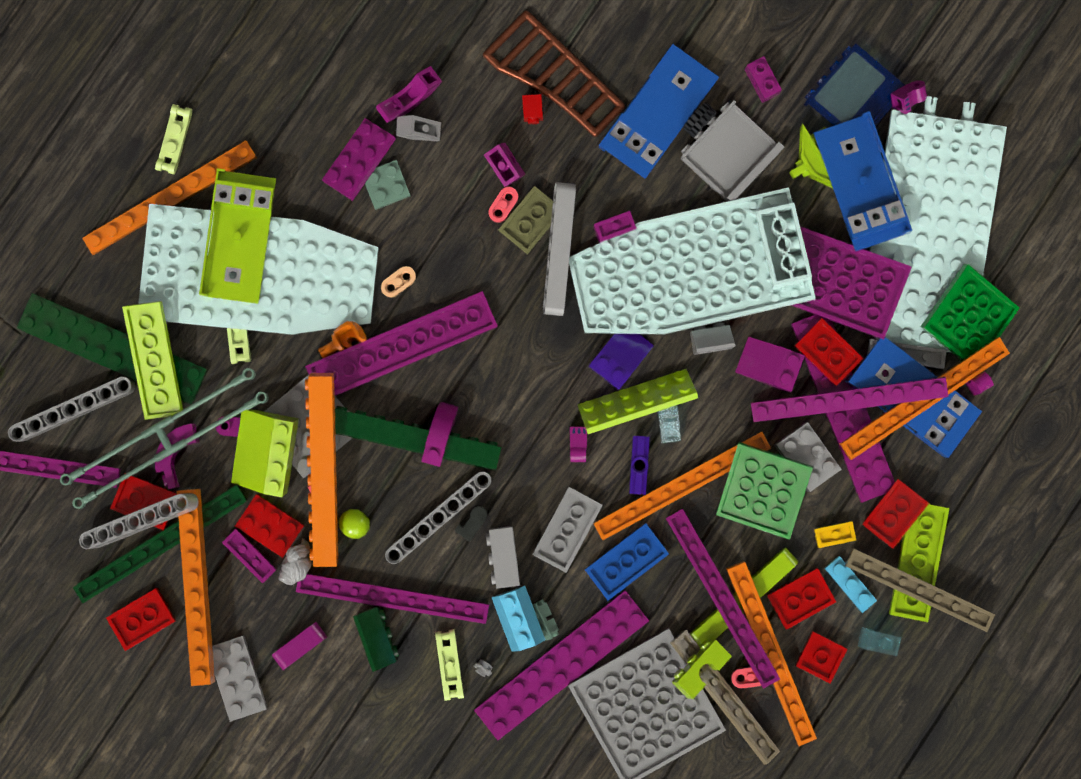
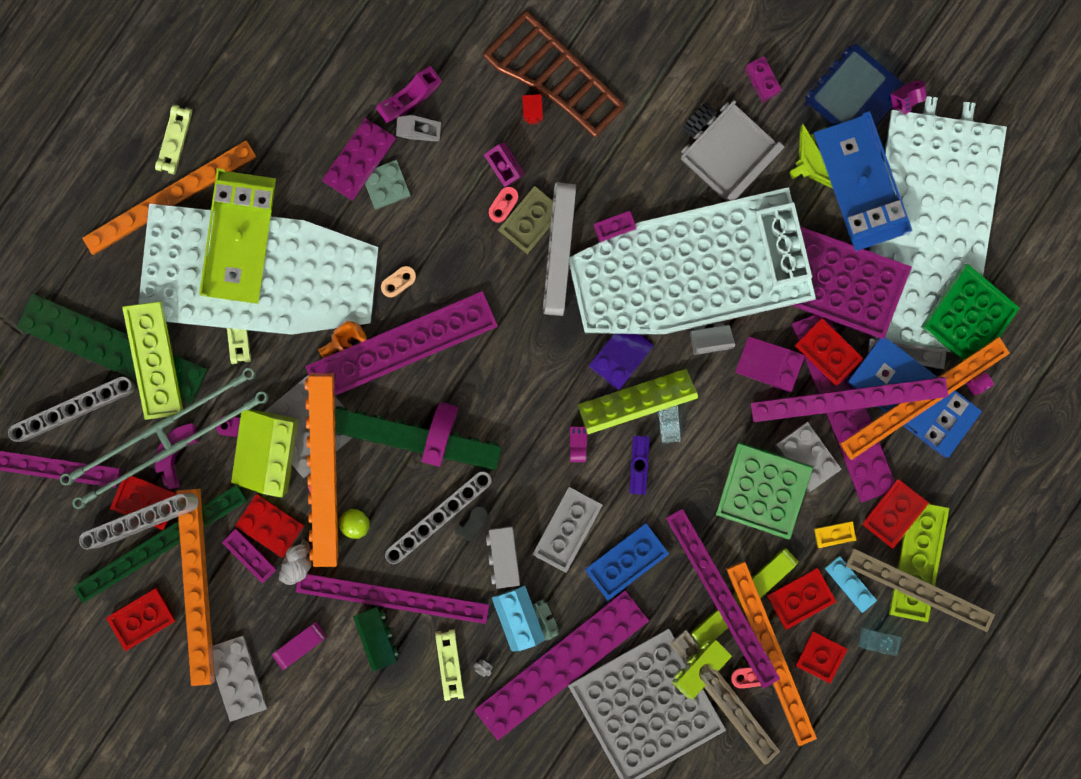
(659, 111): blue piece -> none
(673, 490): orange plate -> none

